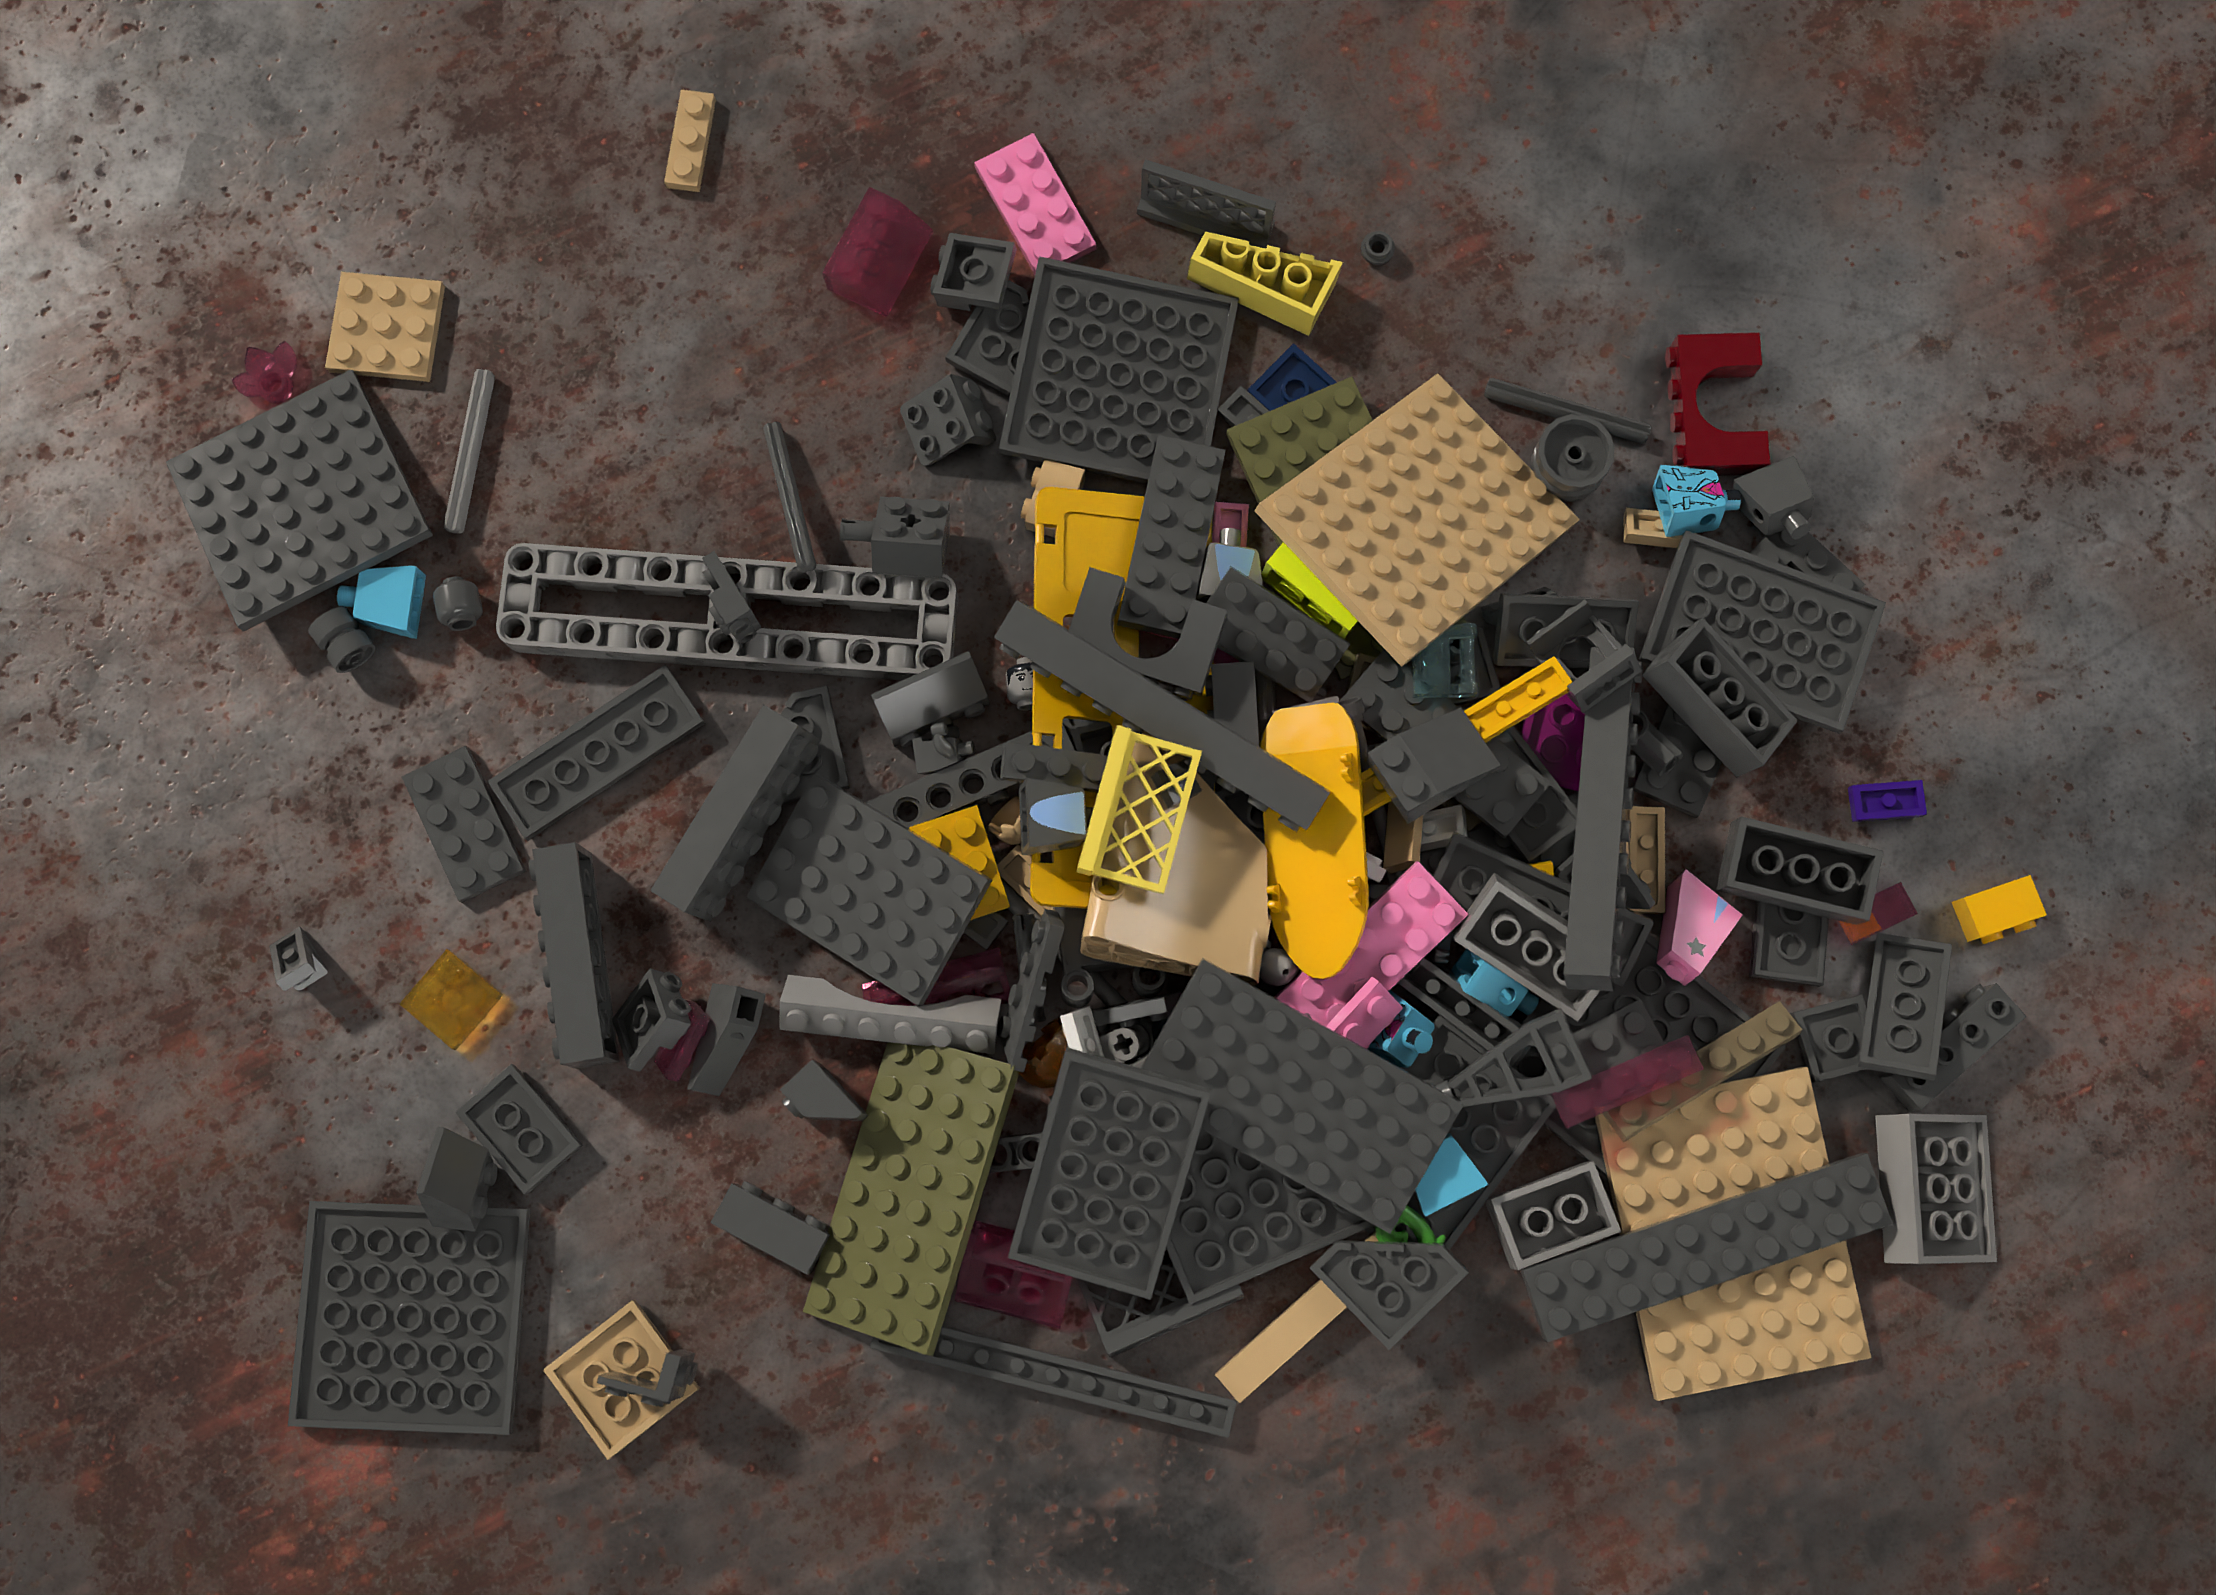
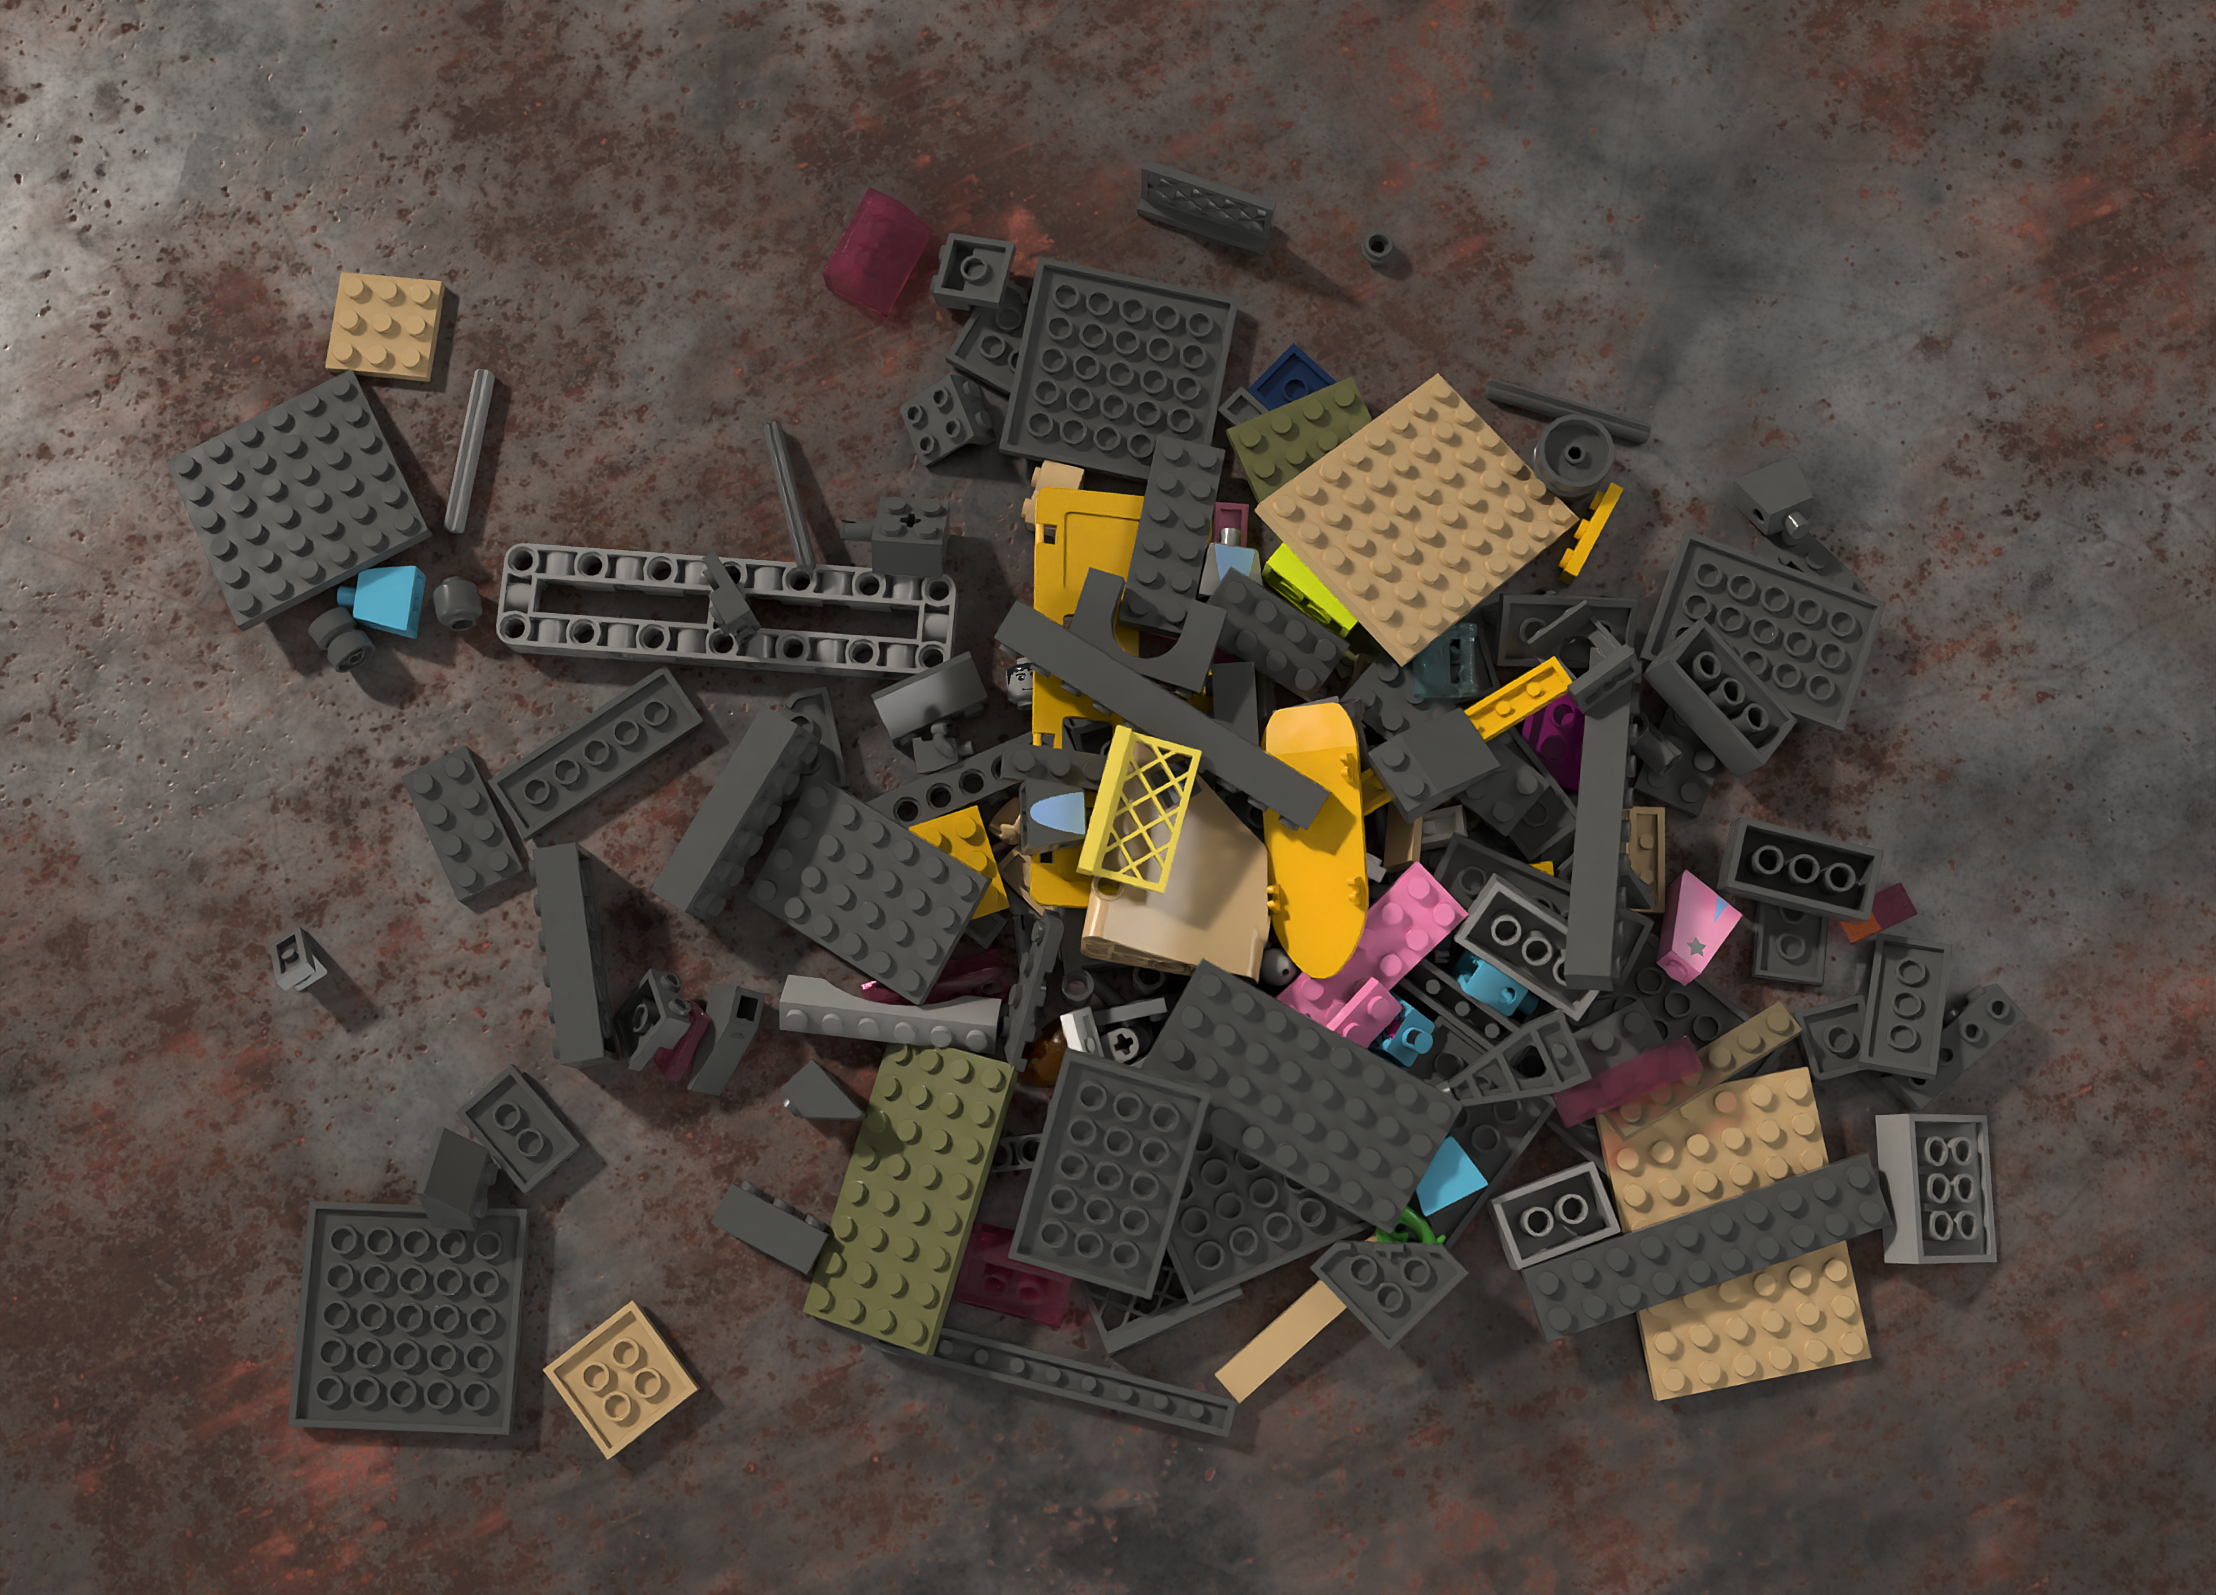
(265, 371): clear pink plate -> none
(451, 999): clear yellow plate -> none
(675, 1374): dark grey bracket -> none
(690, 140): tan plate -> none
(1034, 203): bright pink plate -> none
(1264, 279): light yellow wedge -> none
(1588, 532): none -> yellow plate
(1646, 528): tan plate -> none
(1691, 499): medium azure torso -> none
(1699, 444): dark red arch -> none
(1887, 801): dark purple plate -> none
(1999, 908): yellow brick -> none

